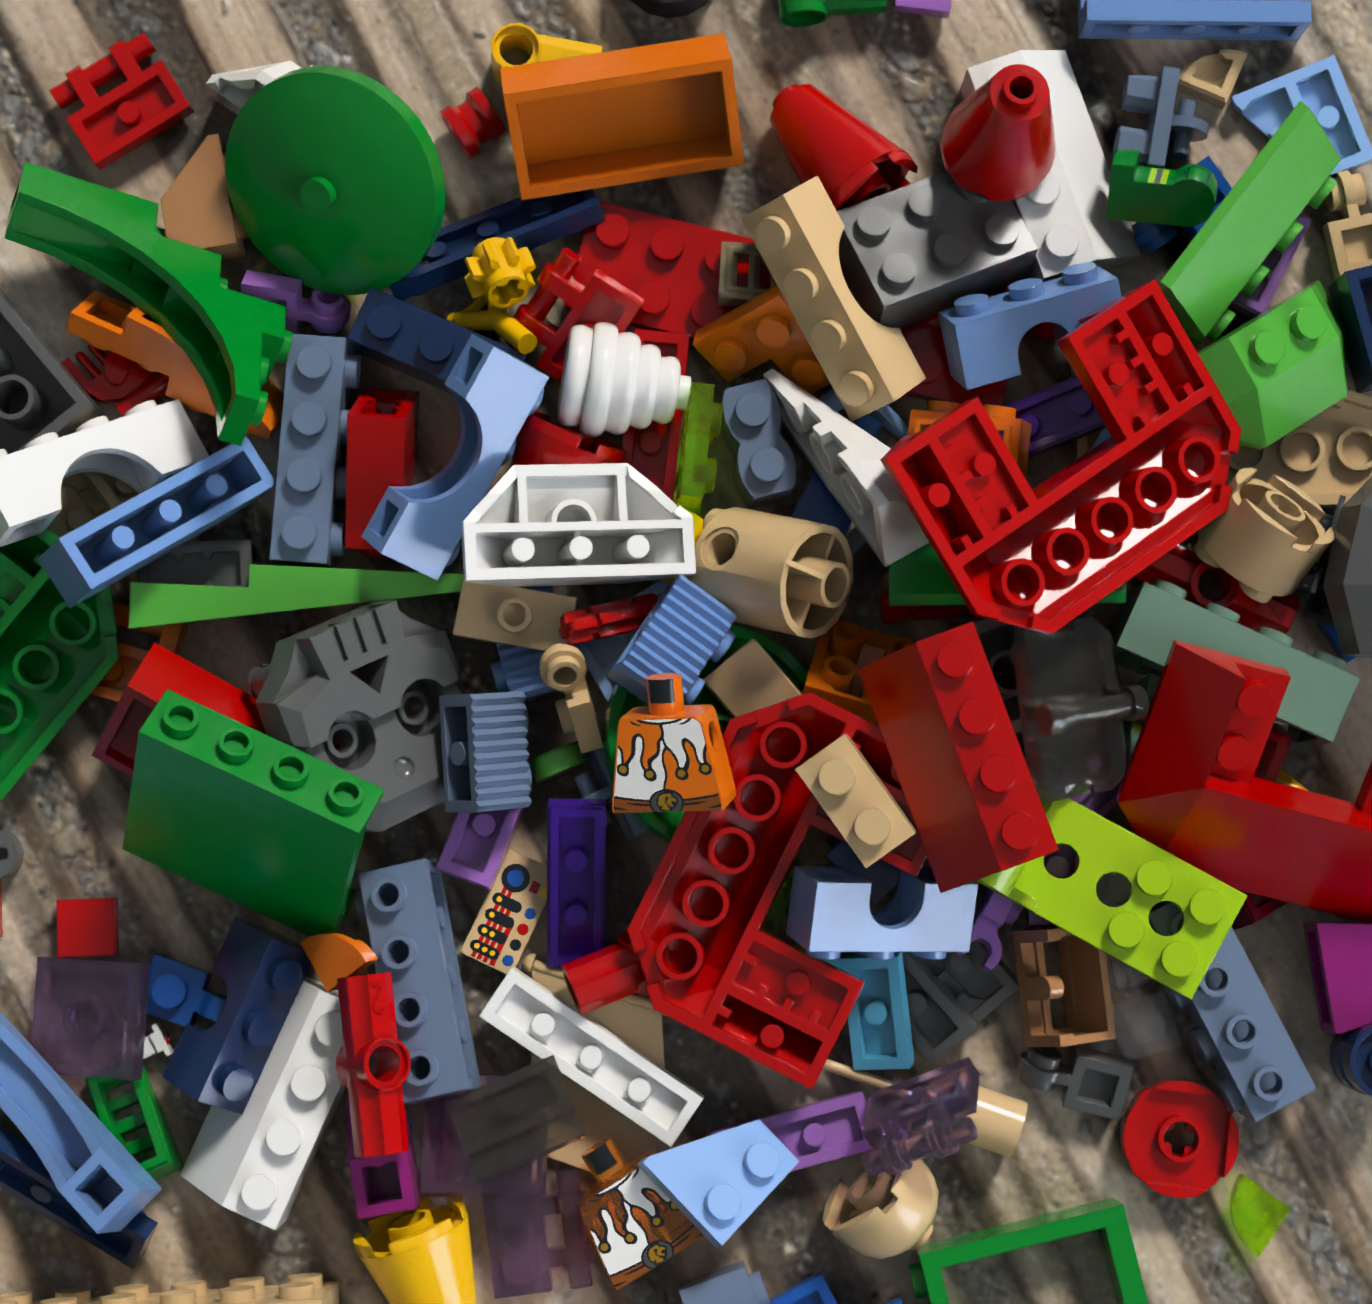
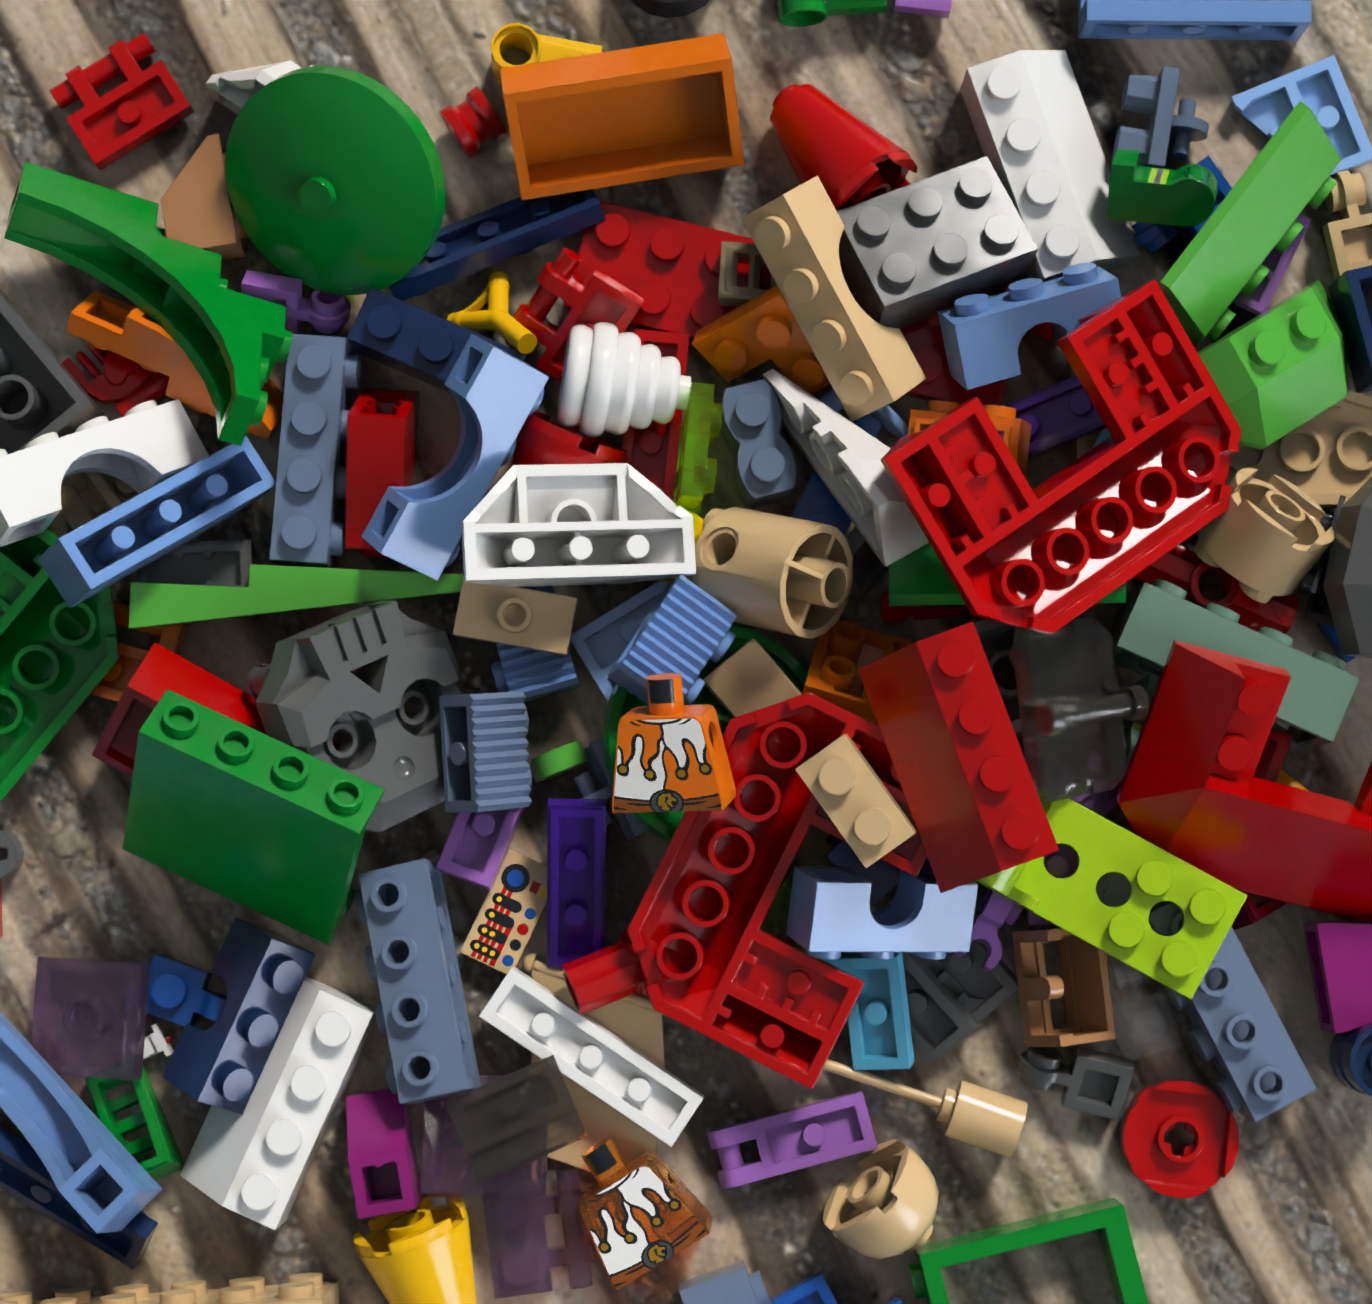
(87, 927): red tile -> none
(337, 957): orange tile -> none
(374, 1100): red piece -> none
(500, 272): yellow gear -> none
(565, 670): tan plate -> none
(606, 619): red axle -> none
(721, 1176): light blue wing -> none
(927, 1103): clear purple plate -> none
(1002, 136): red cone -> none
(1212, 76): tan tile -> none
(1255, 1214): clear neon green tile -> none

